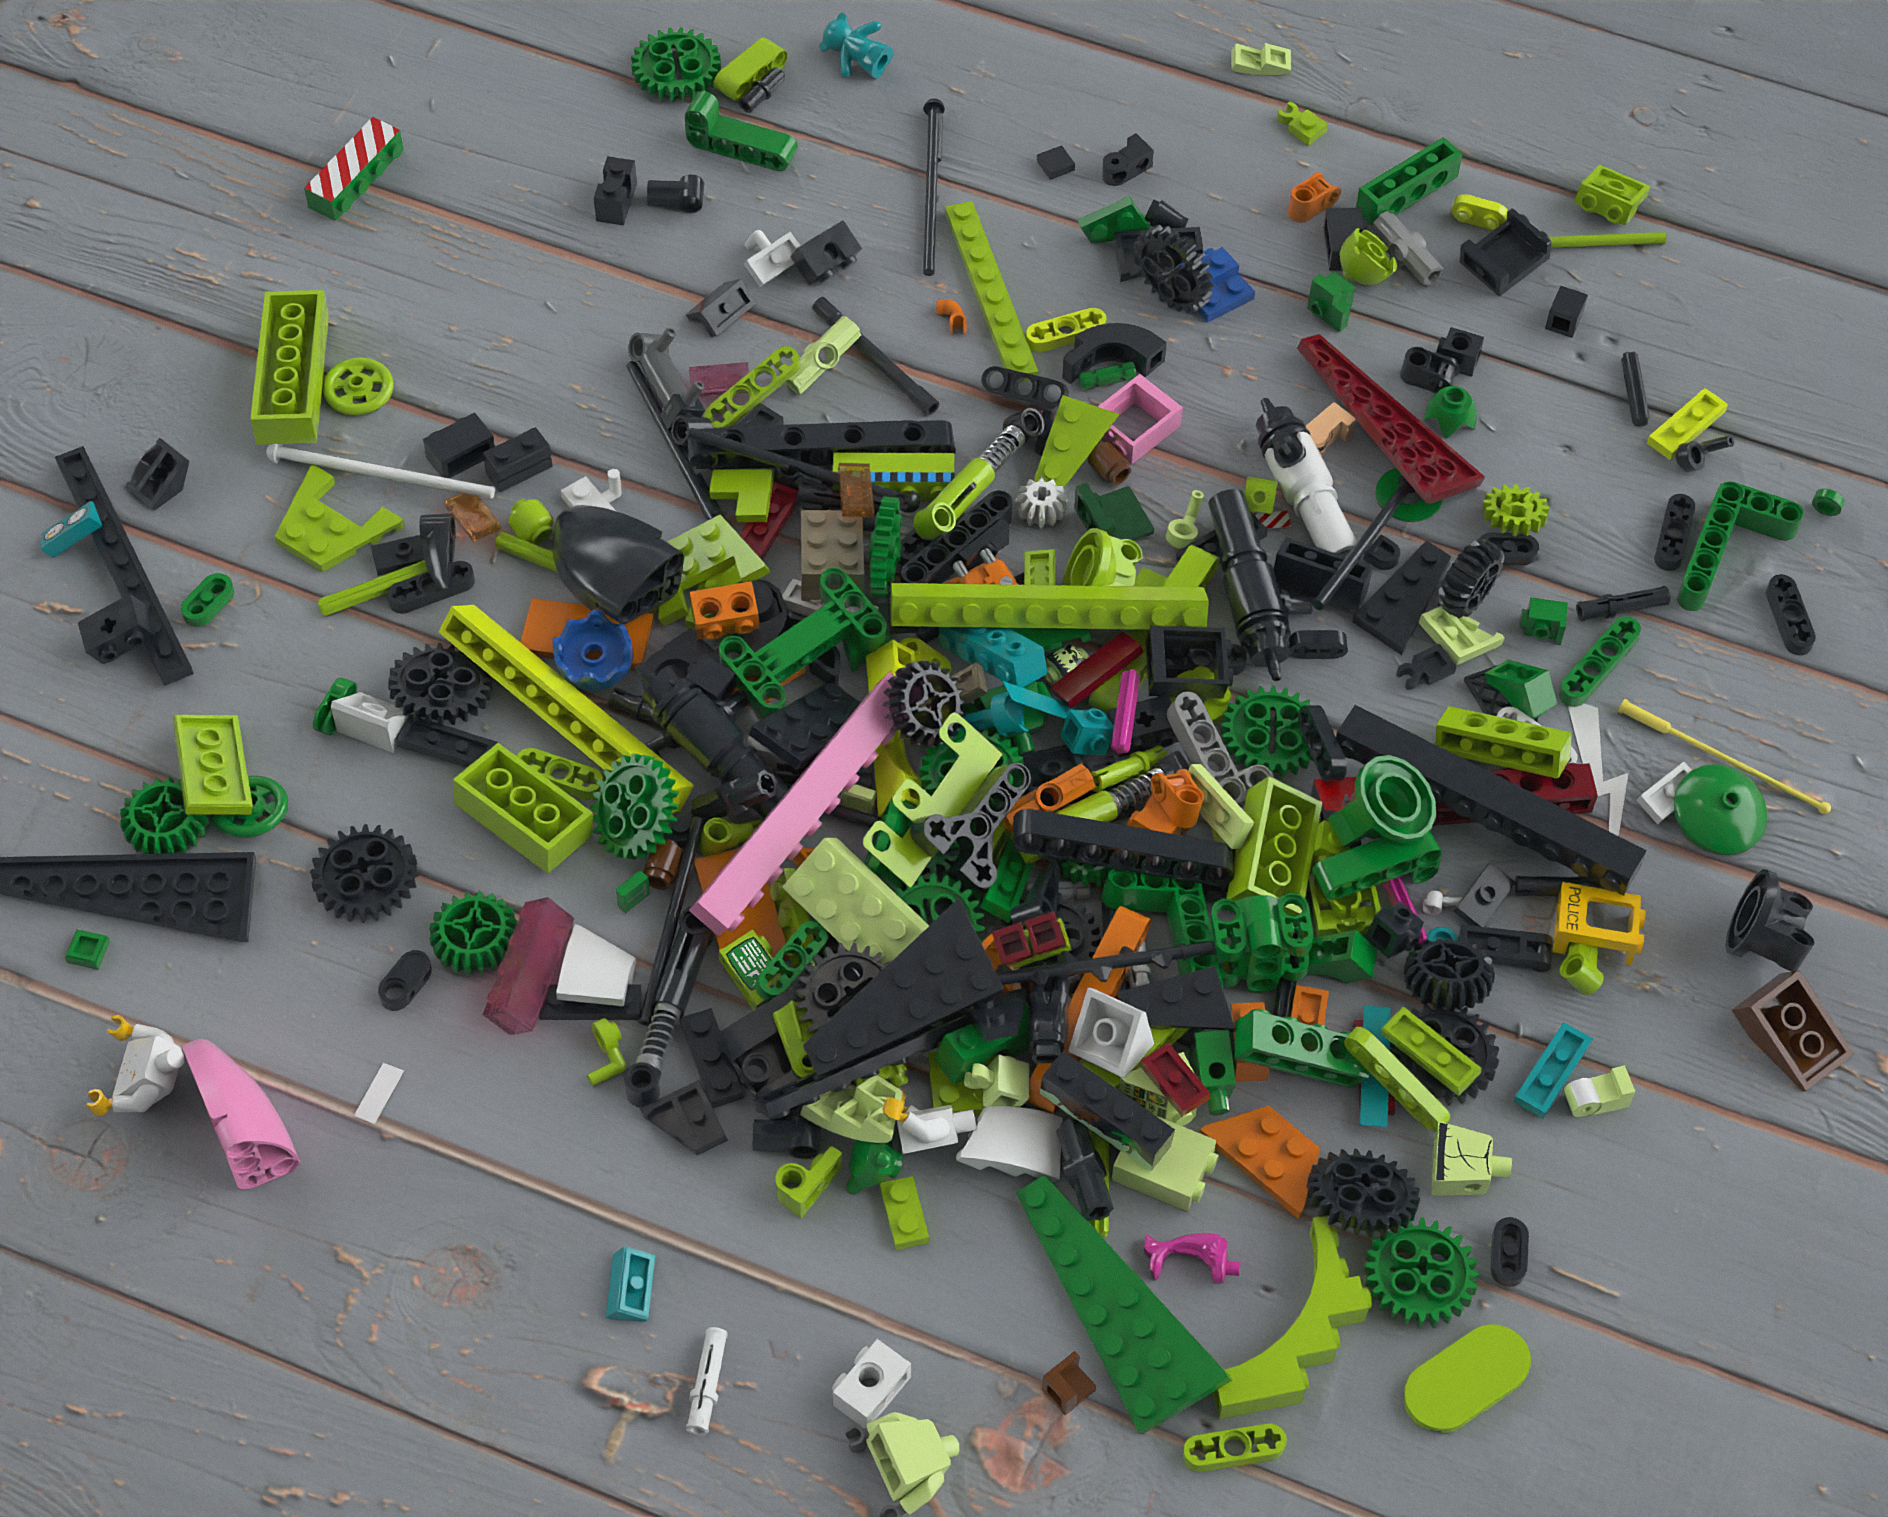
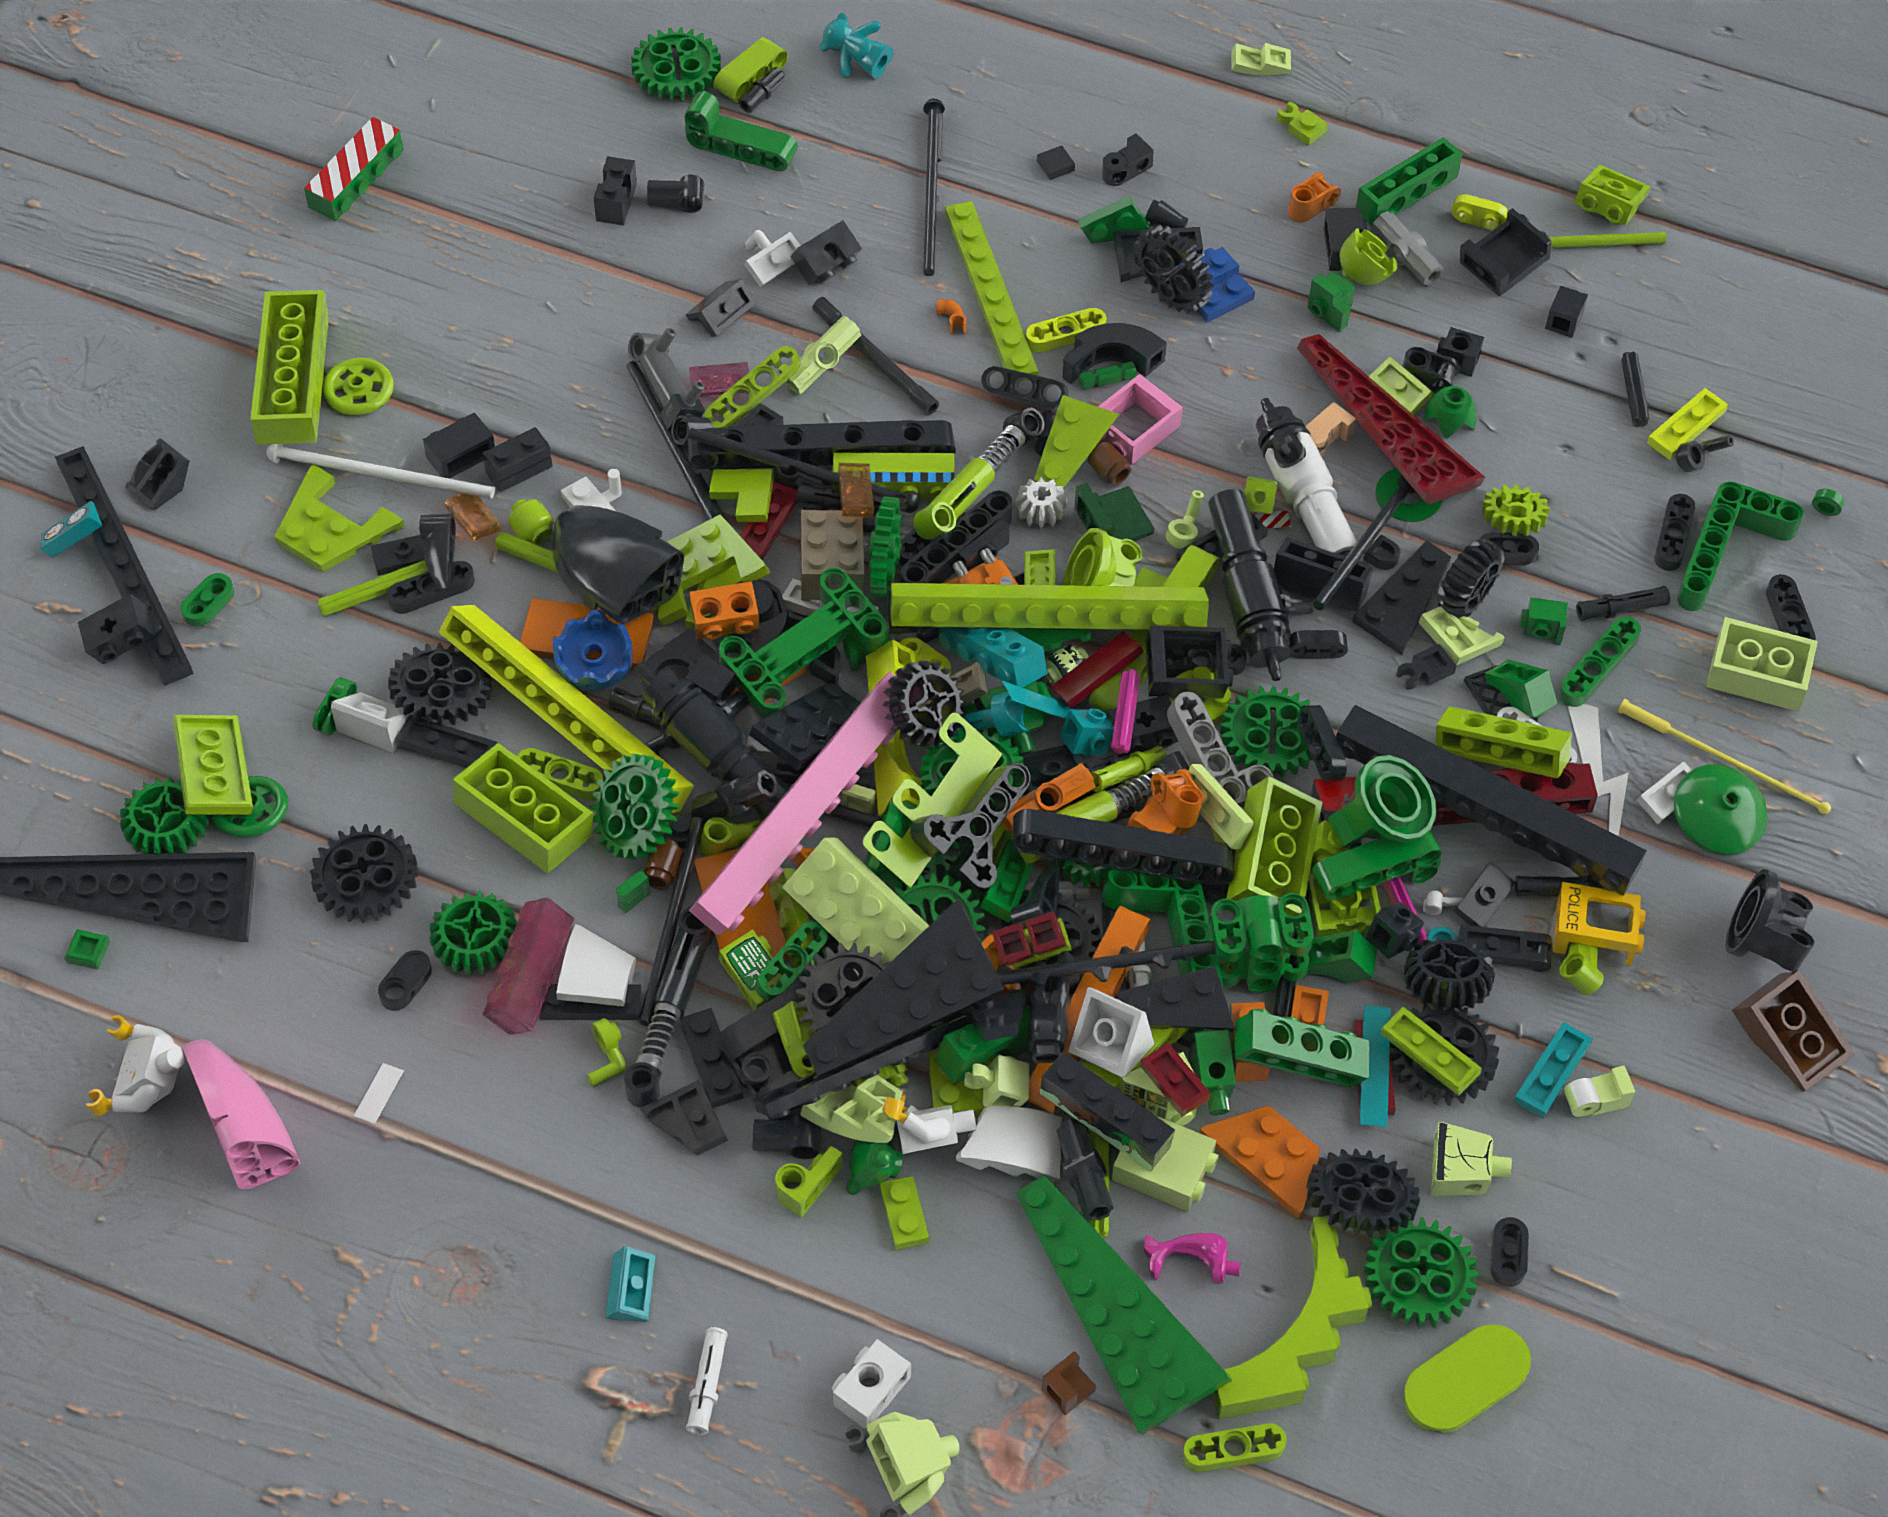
(1396, 1078): lime beam -> none
(1401, 385): none -> lime plate
(1761, 664): none -> yellowish green brick

